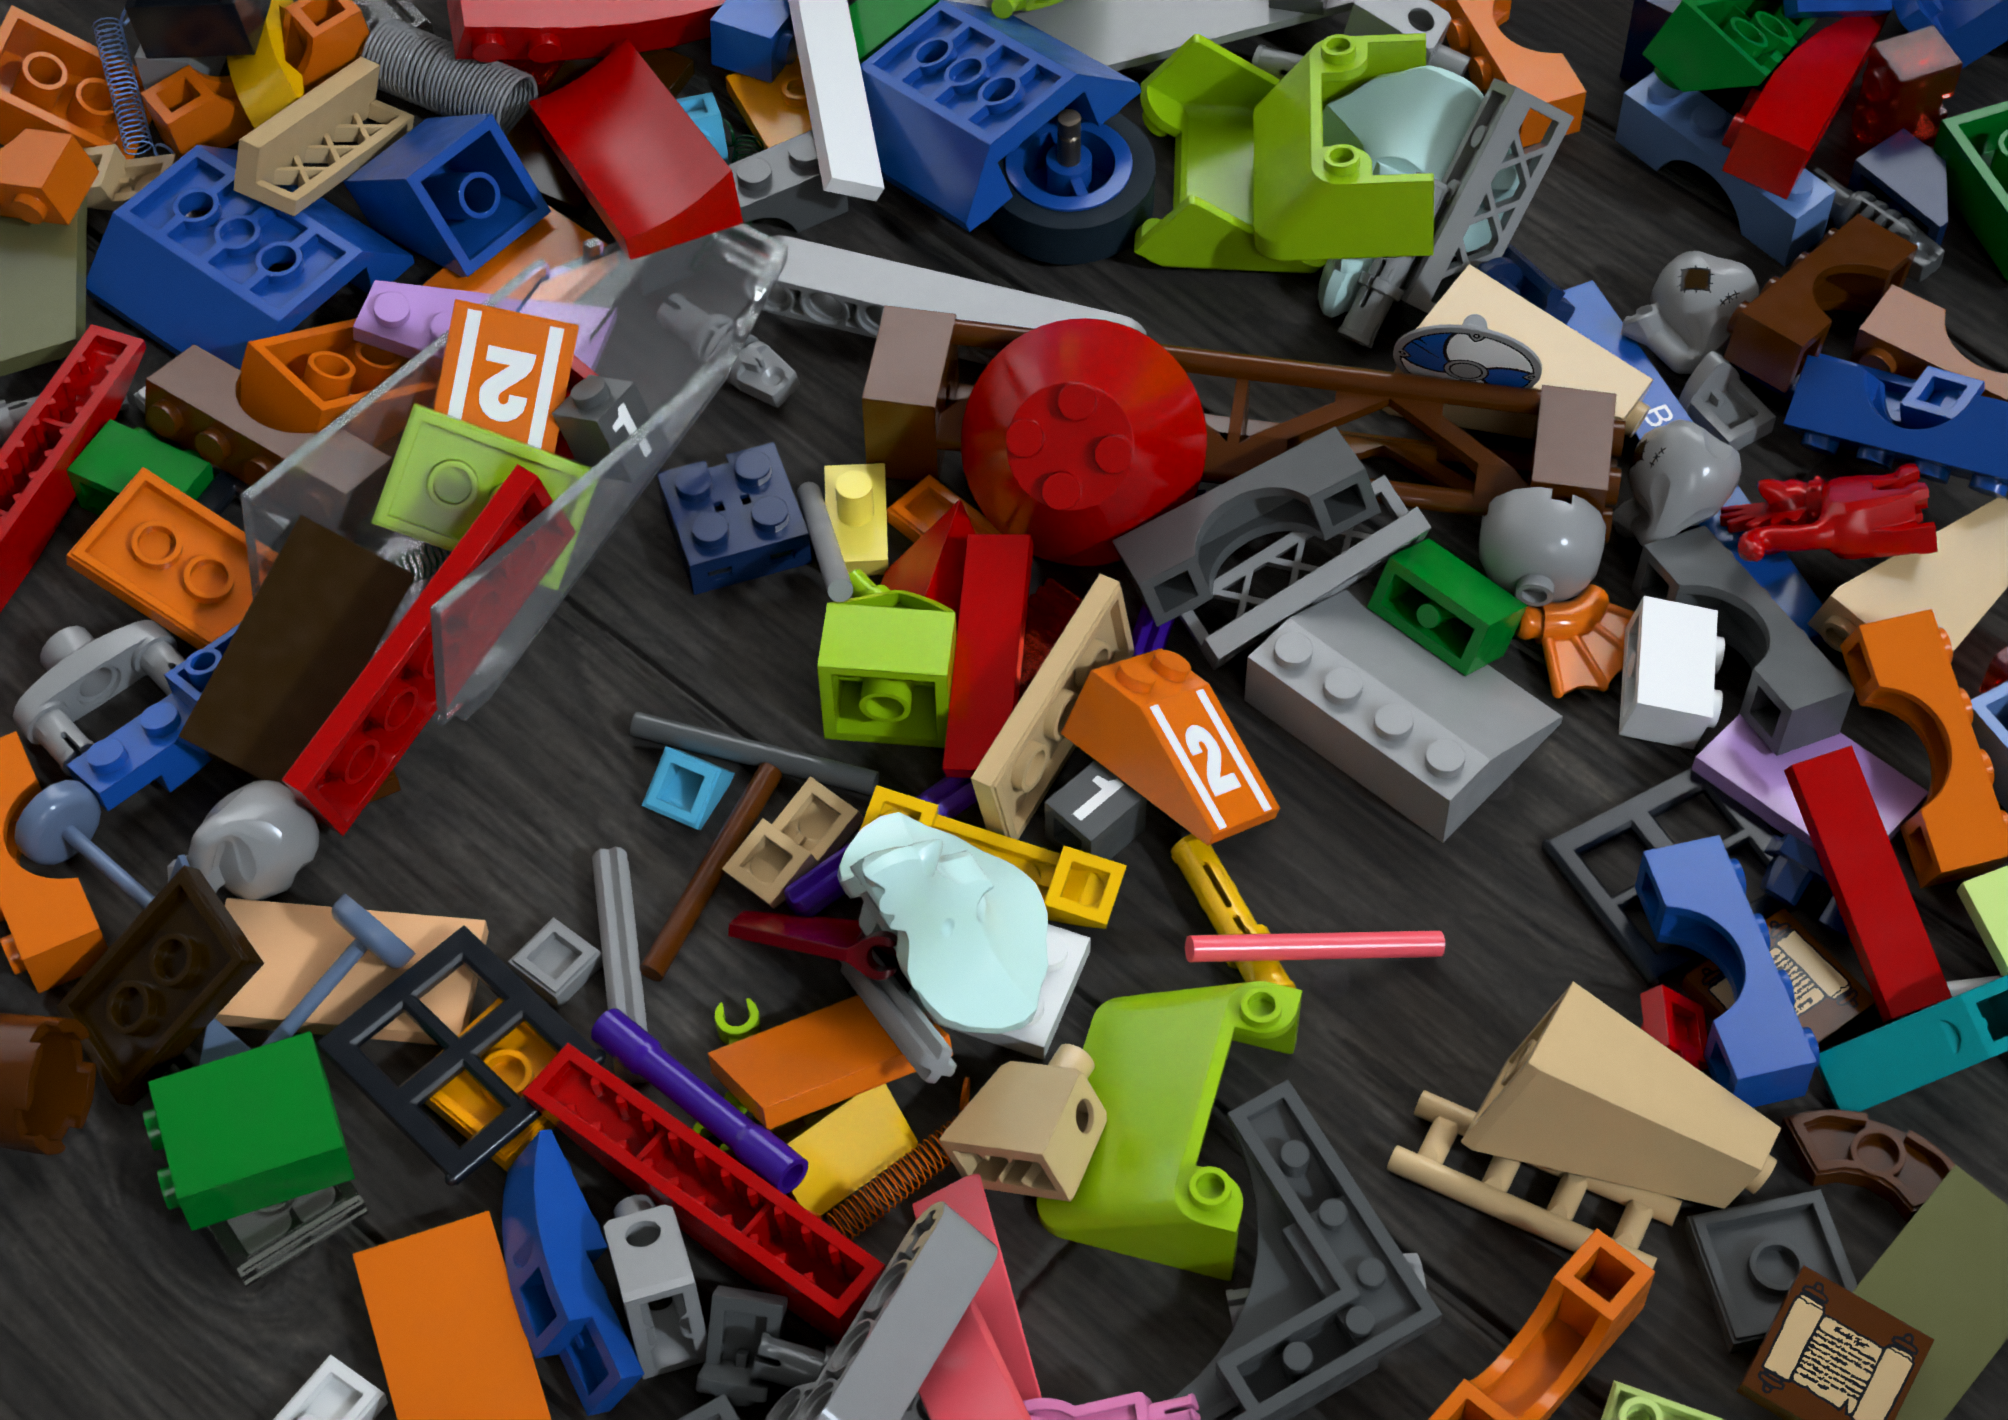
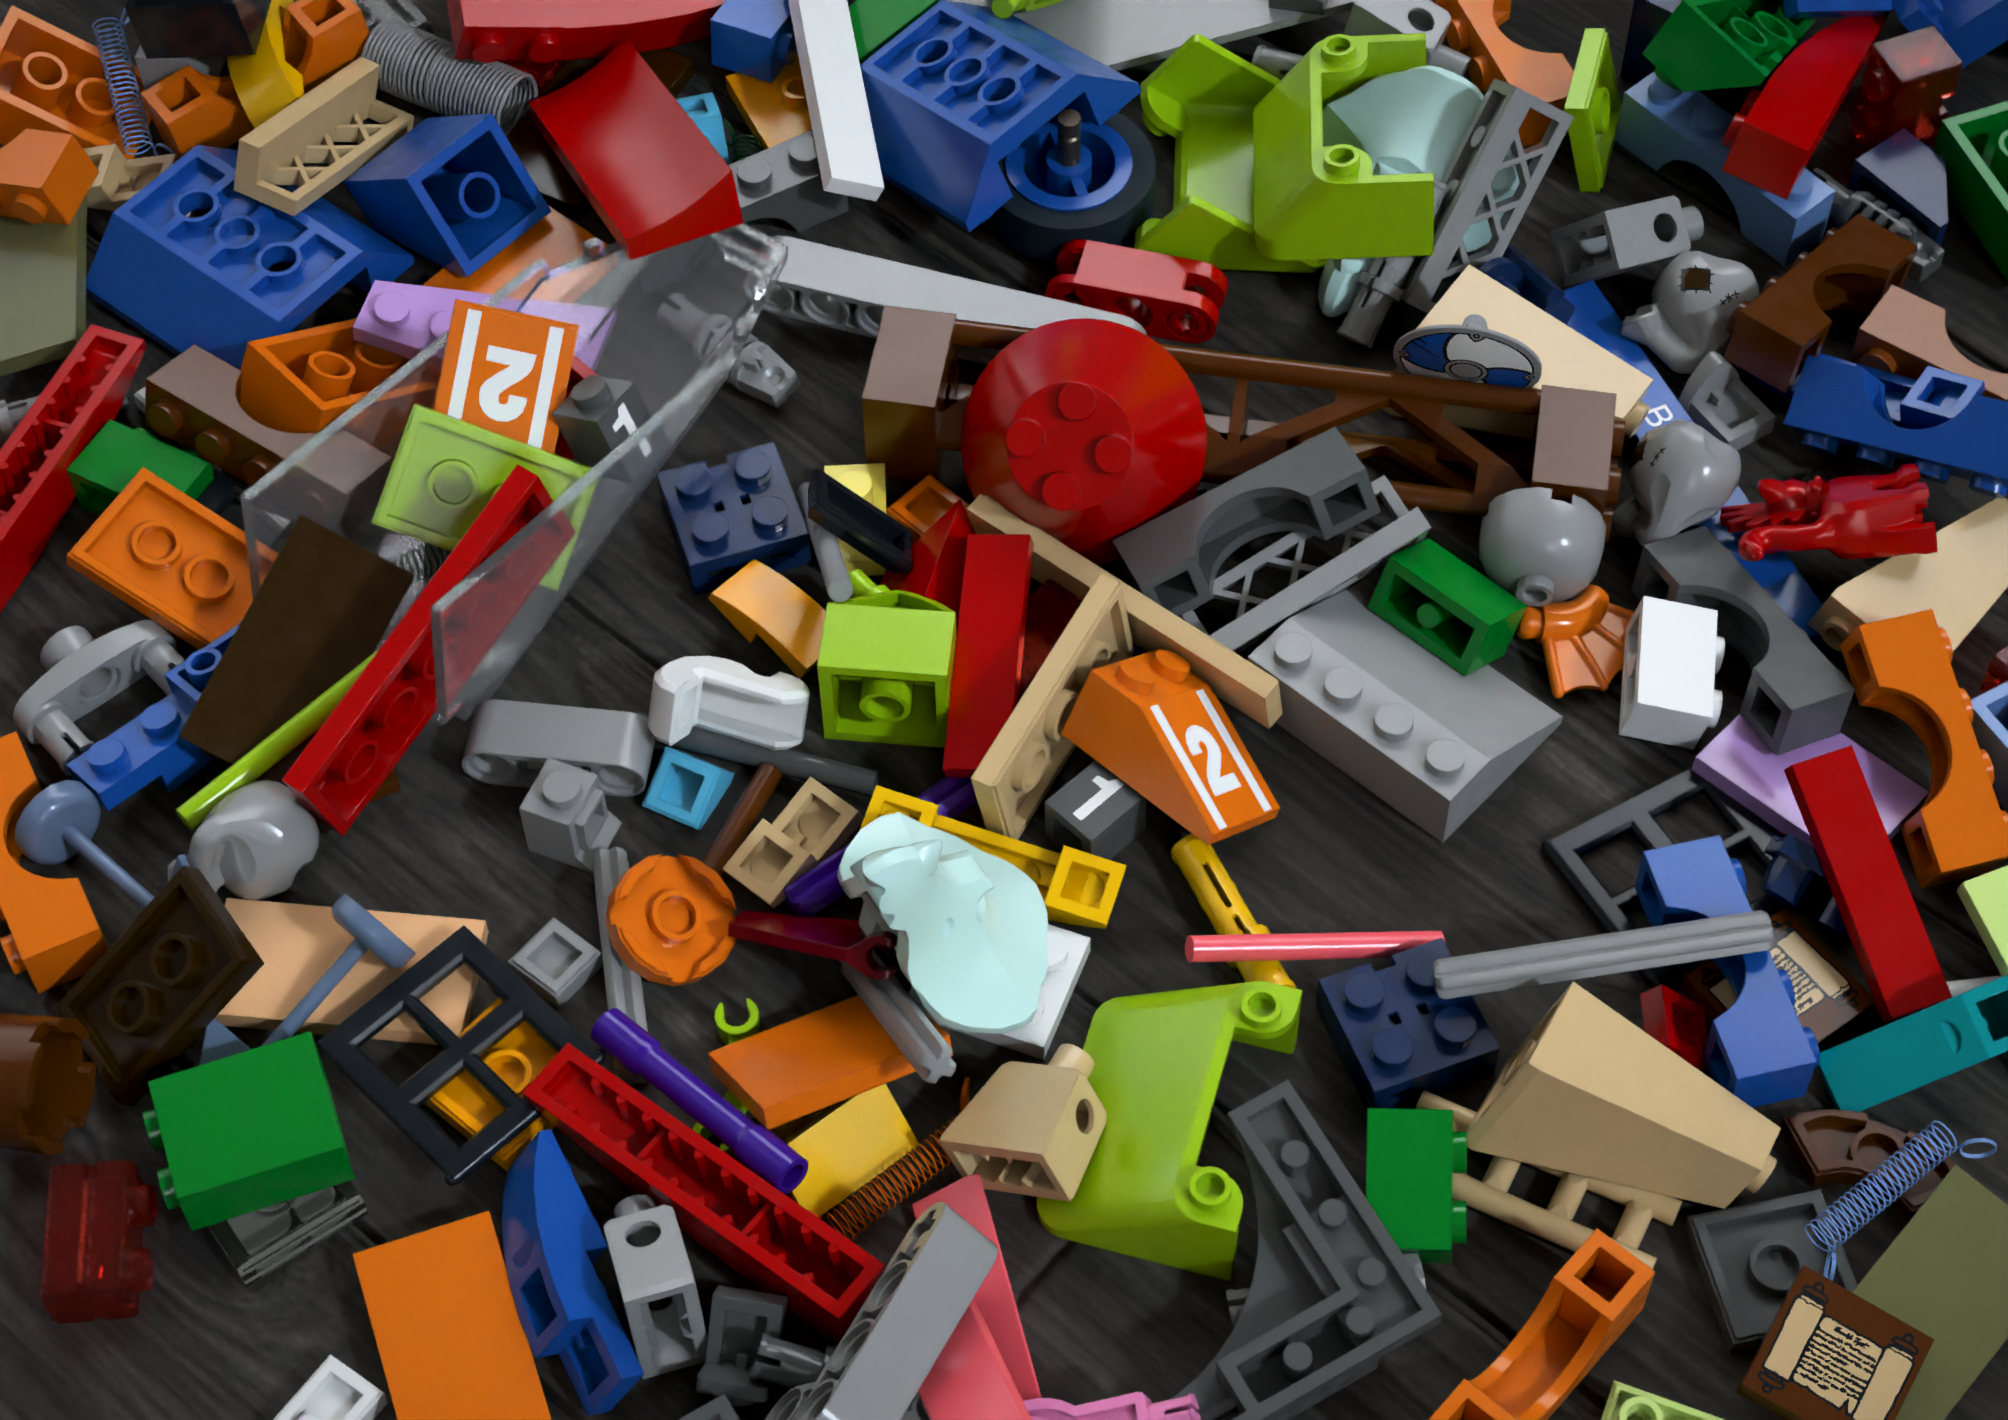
(96, 1241): none -> clear red brick
(269, 751): none -> lime bar
(515, 739): none -> light grey beam
(567, 815): none -> light grey window
(671, 919): none -> orange tile
(727, 701): none -> white animal
(778, 611): none -> light orange slope
(859, 523): none -> black tile
(1142, 286): none -> red piece
(1150, 624): none -> tan tile
(1400, 1033): none -> dark blue piece
(1412, 1179): none -> green brick
(1595, 108): none -> lime tile
(1603, 954): none -> light grey axle
(1635, 235): none -> light grey torso
(1833, 1254): none -> light blue piece

